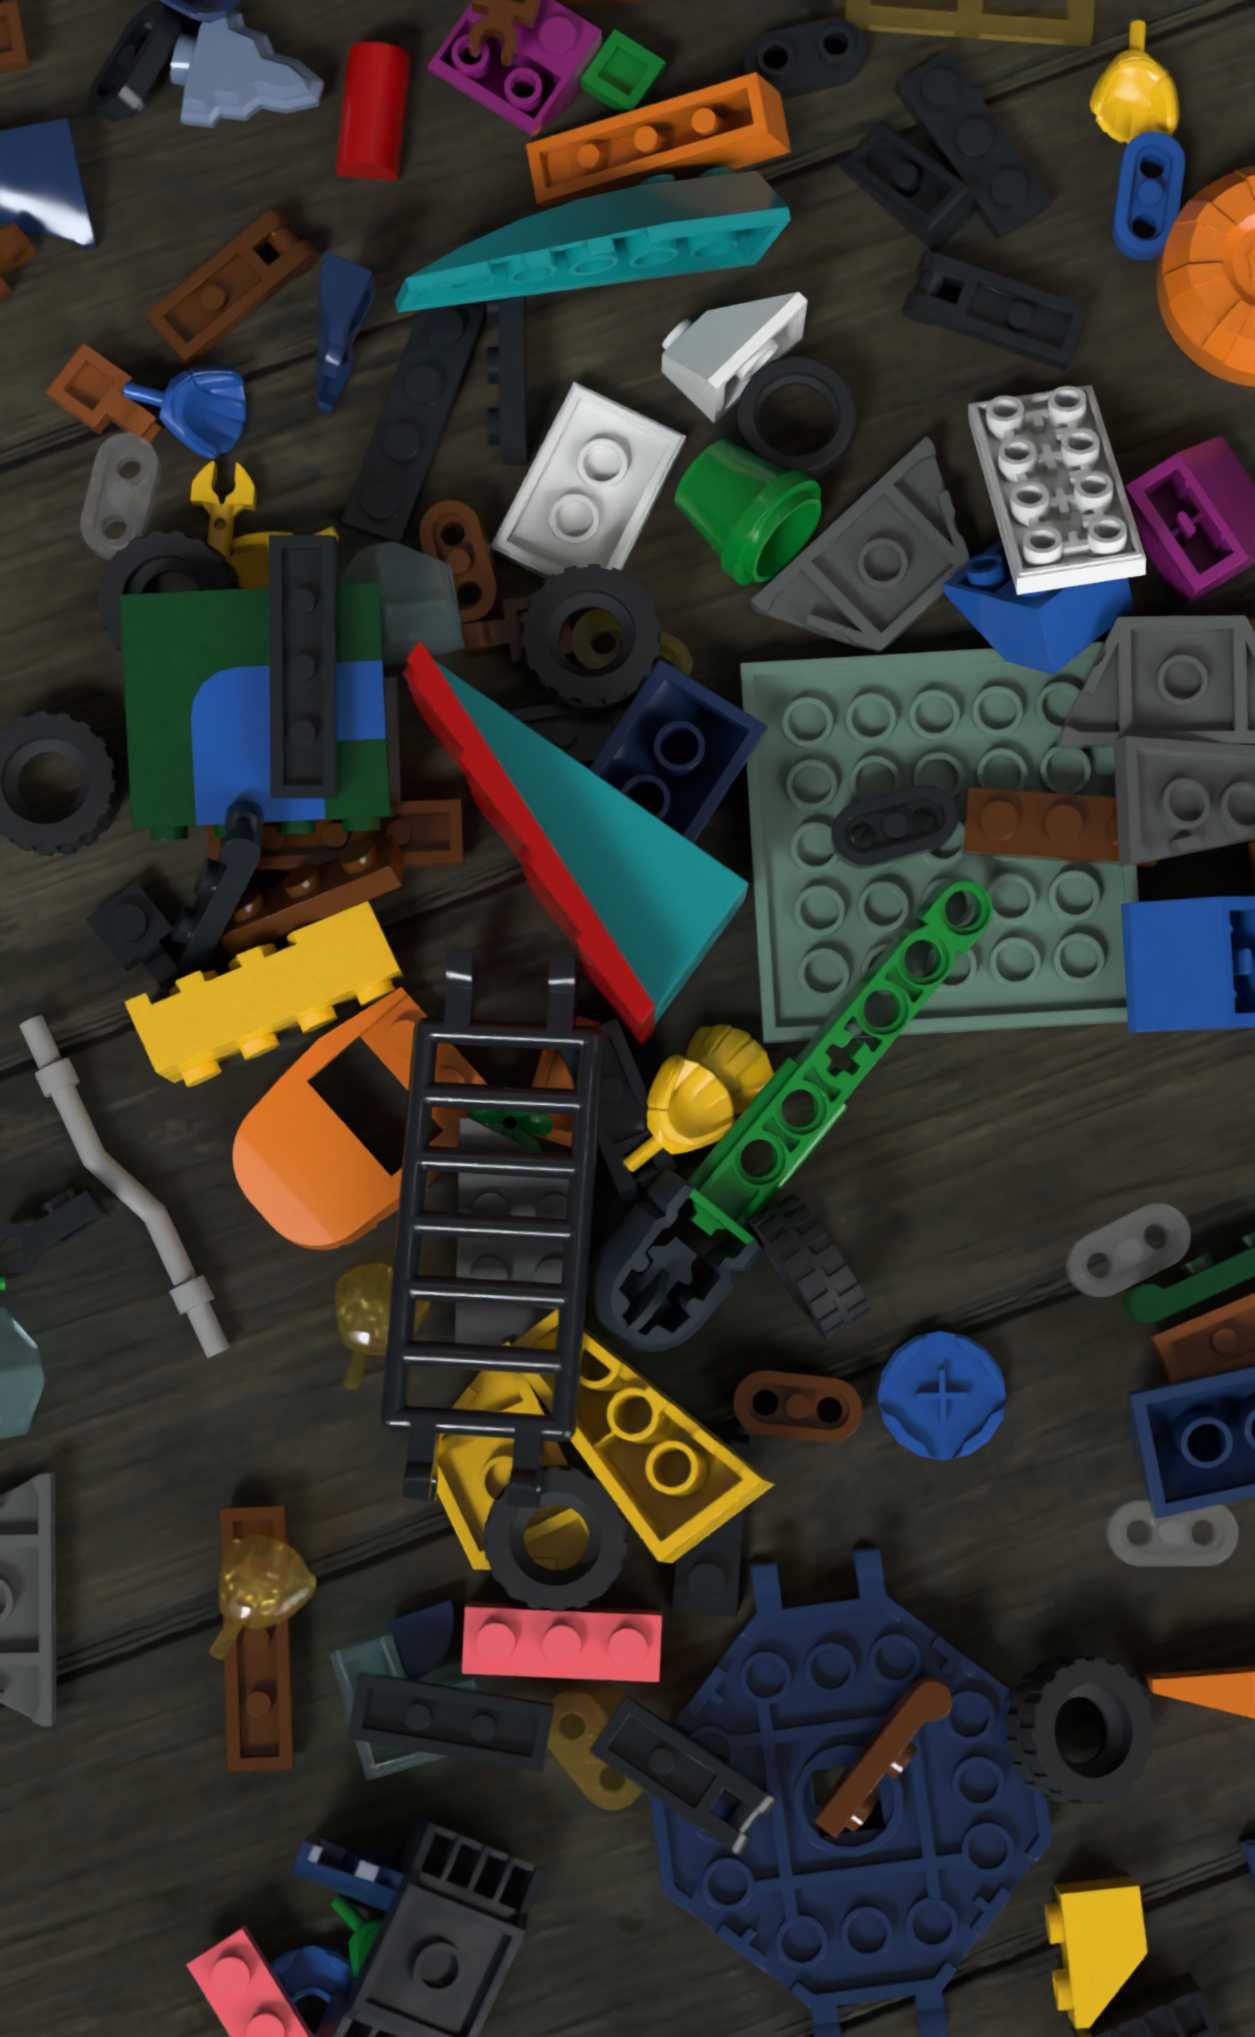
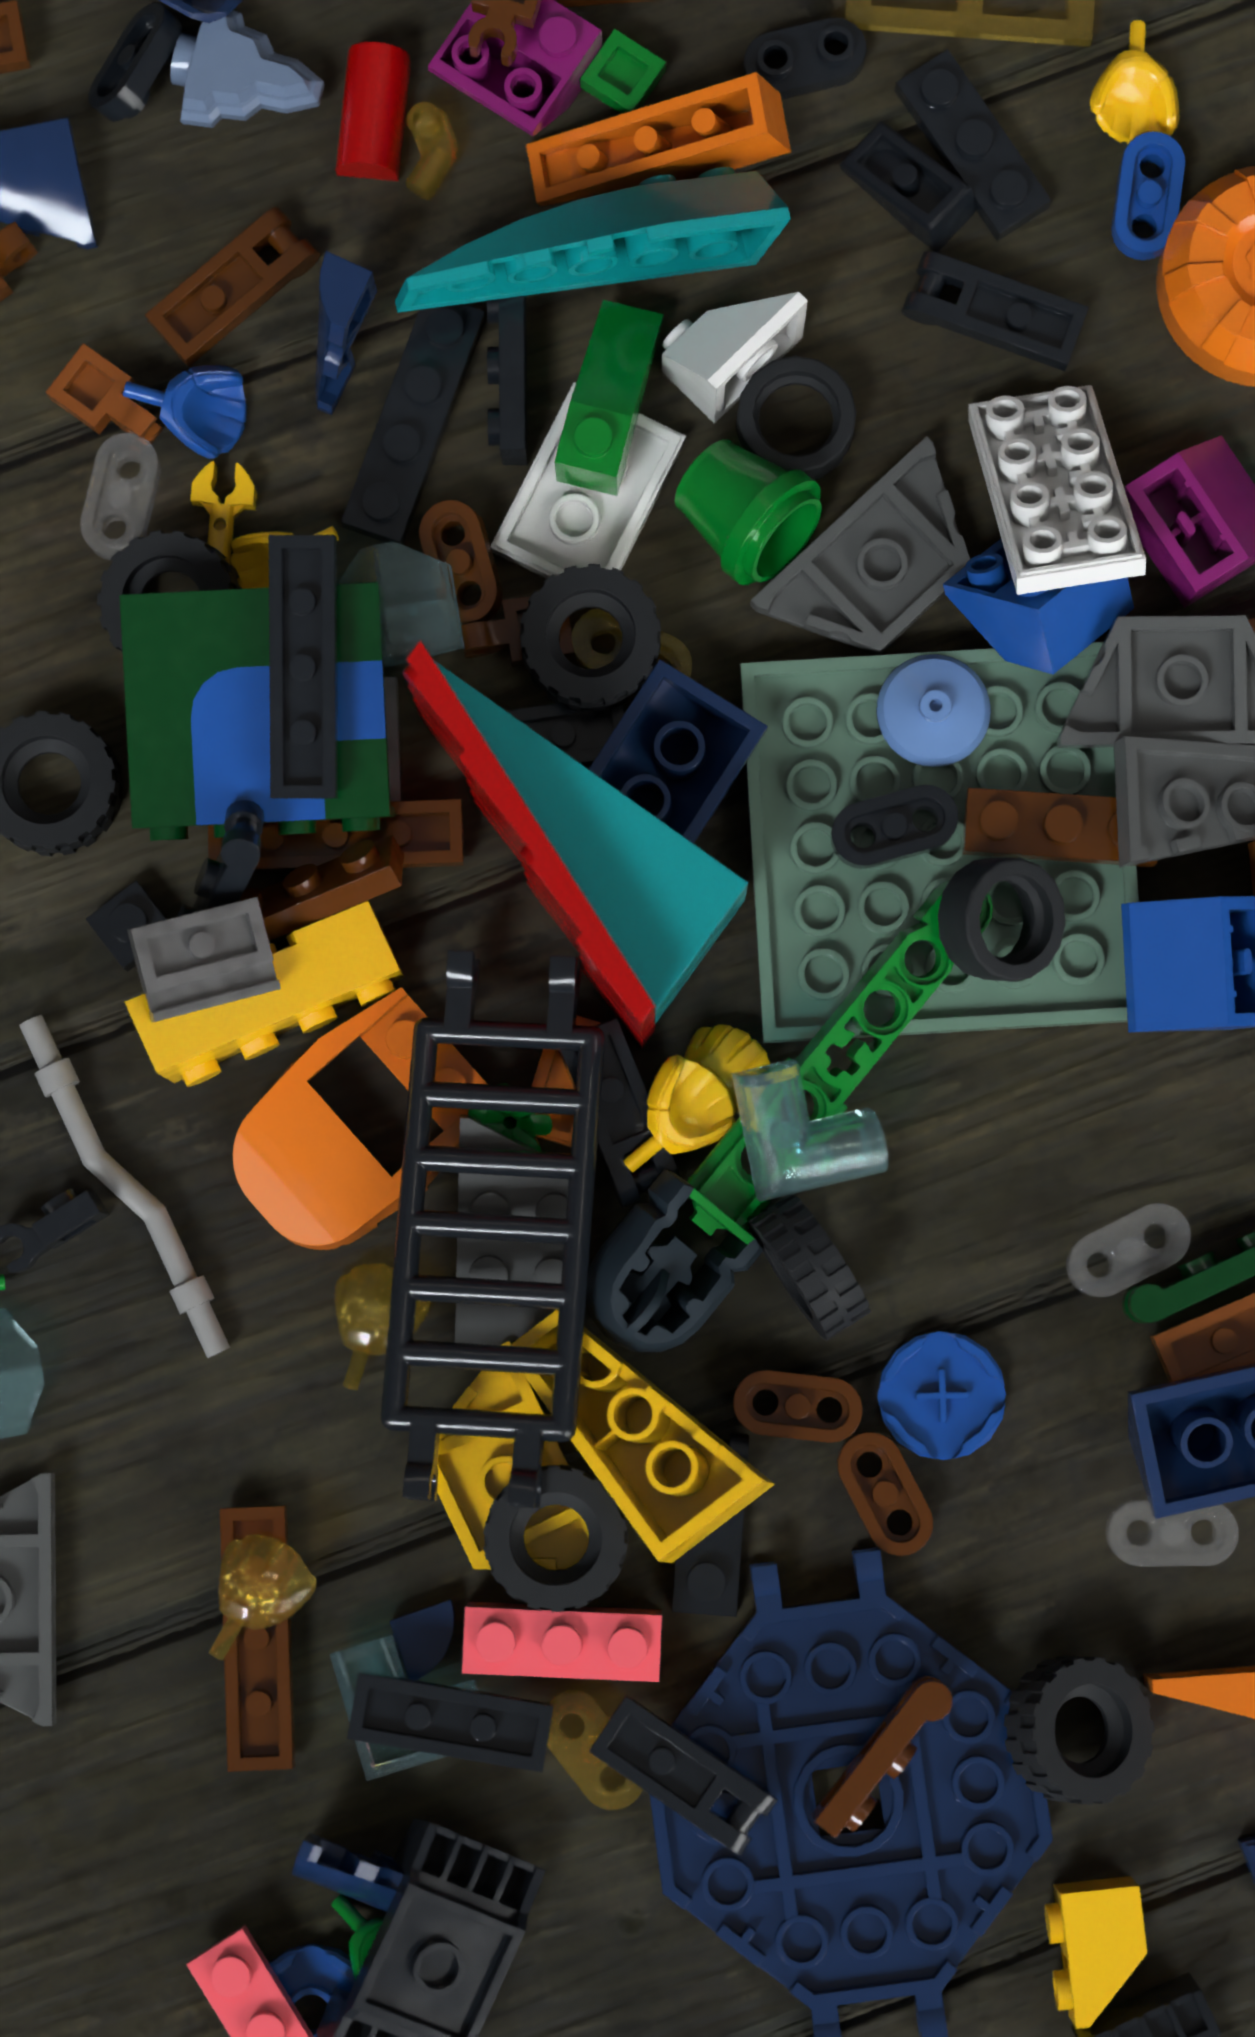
(203, 959): none -> flat silver plate
(436, 147): none -> clear yellow arm
(607, 398): none -> green slope
(791, 1151): none -> clear light blue brick
(885, 1492): none -> reddish brown plate
(933, 710): none -> medium blue piece
(1041, 926): none -> black tyre

